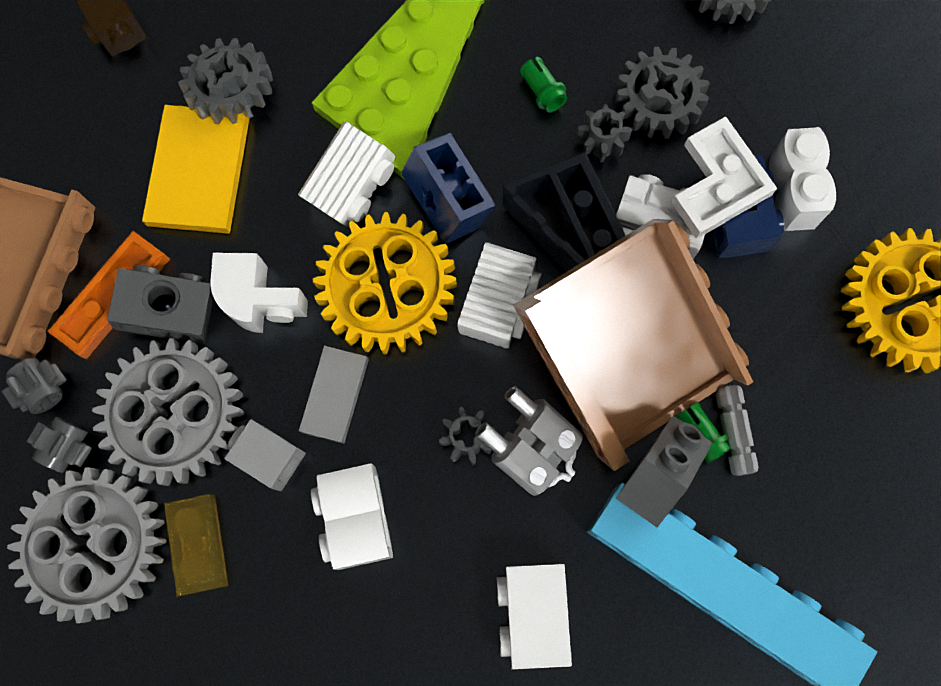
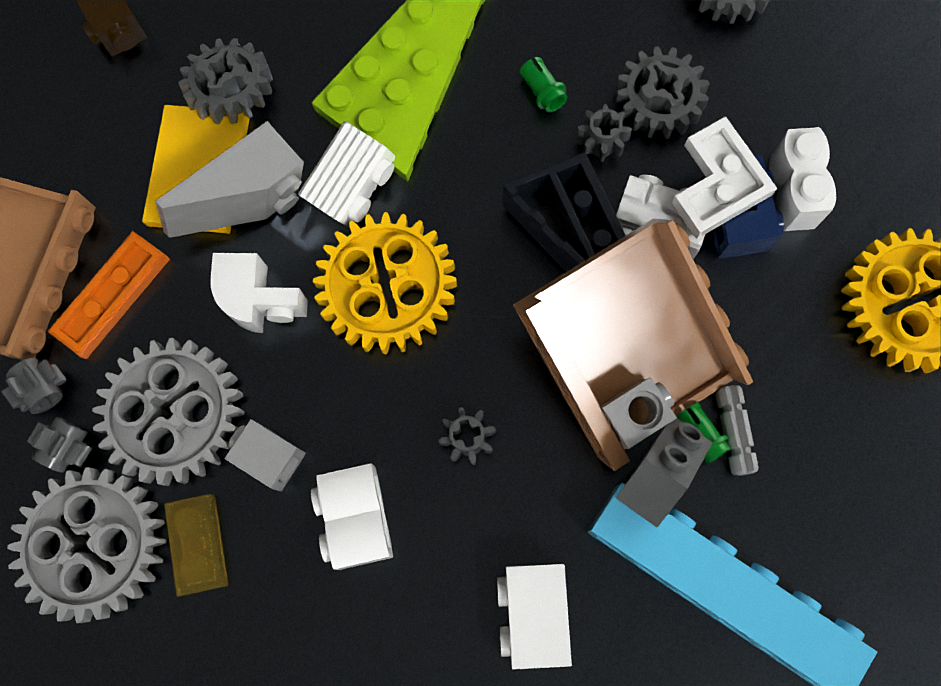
(137, 290): dark grey brick -> none
(236, 187): none -> light grey slope
(334, 395): light grey tile -> none
(447, 188): dark blue brick -> none
(498, 283): white brick -> none
(535, 446): light grey piece -> none
(659, 411): none -> light grey brick

